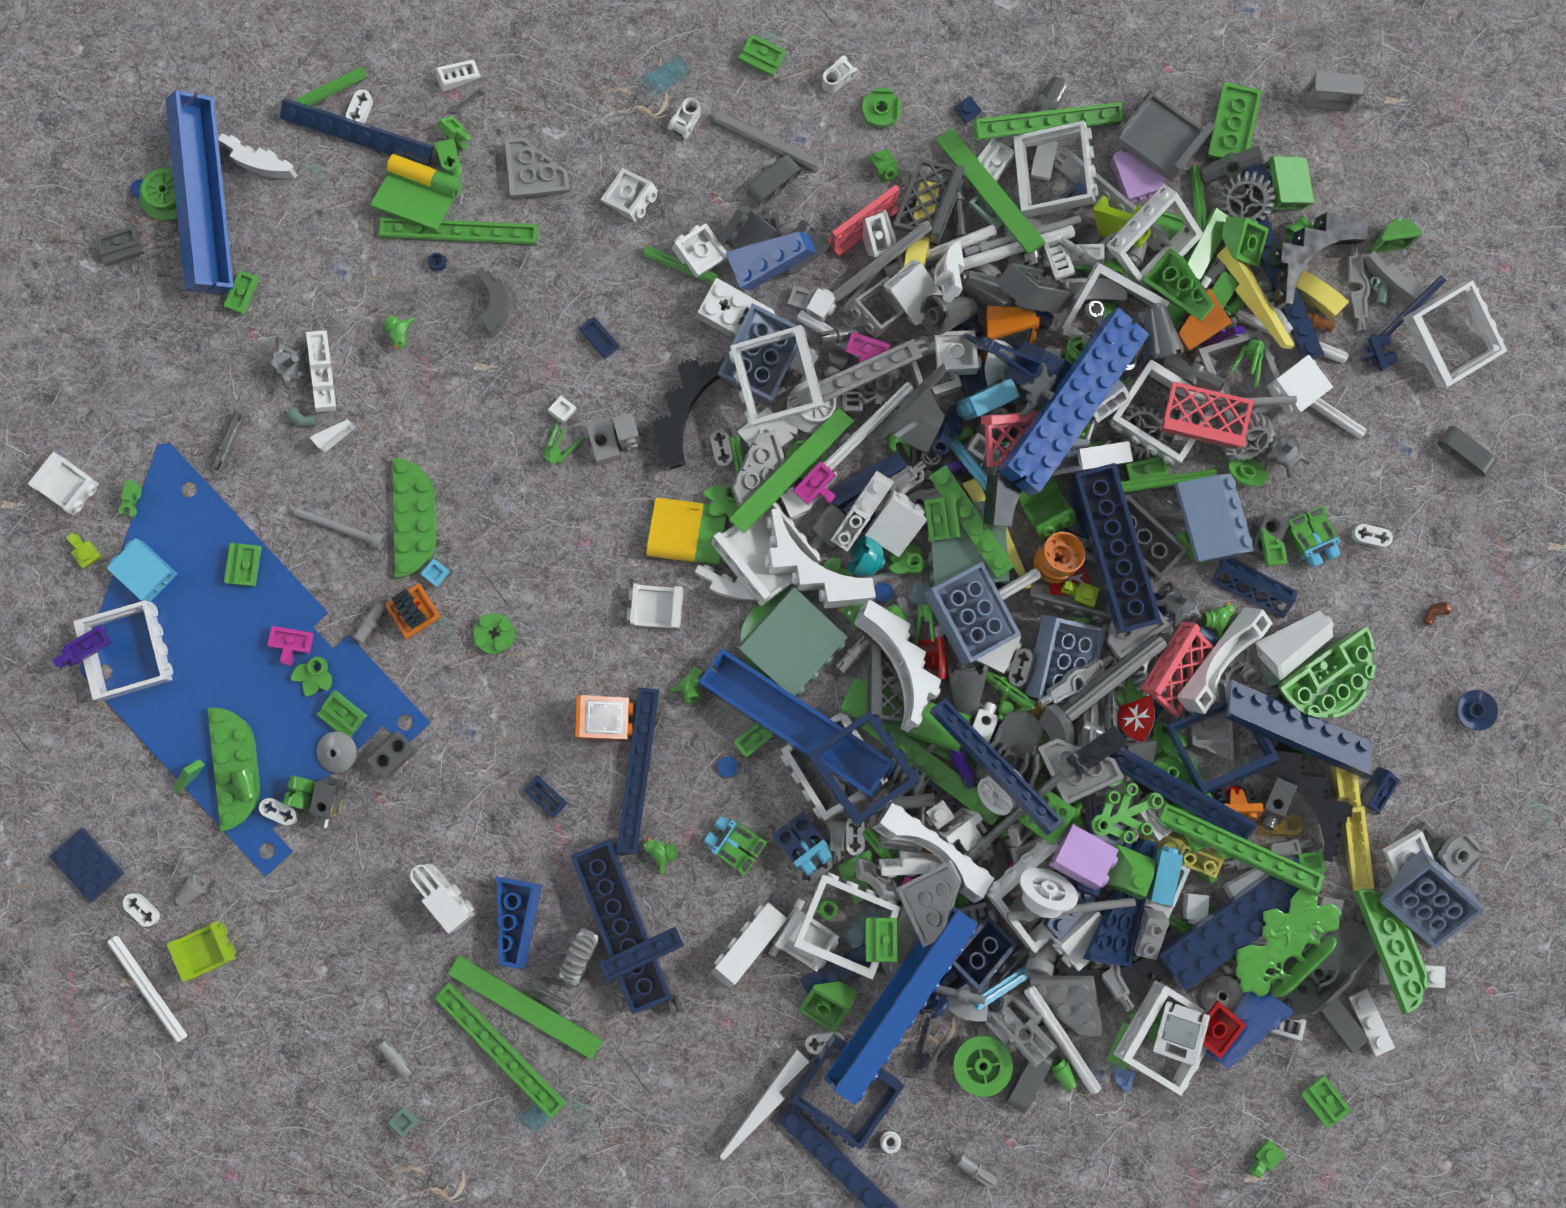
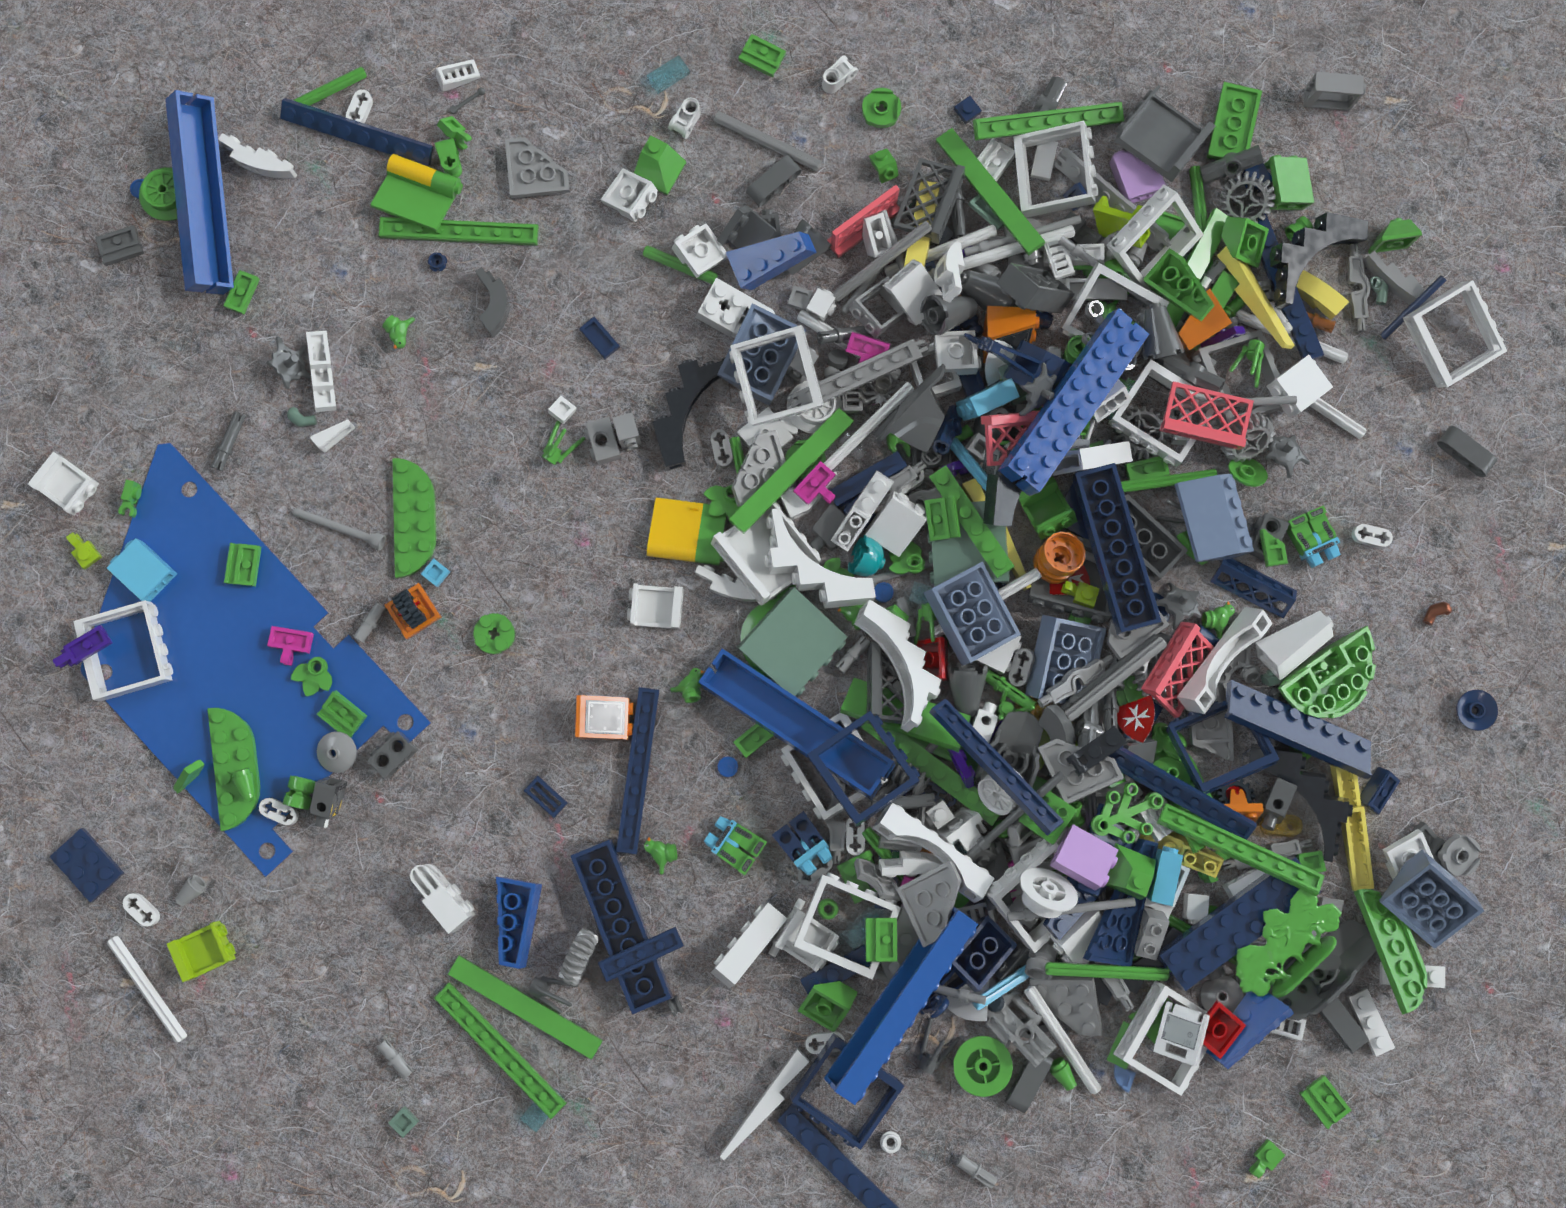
(659, 164): none -> bright green slope
(1106, 971): none -> bright green axle
(1376, 344): dark blue hips -> none

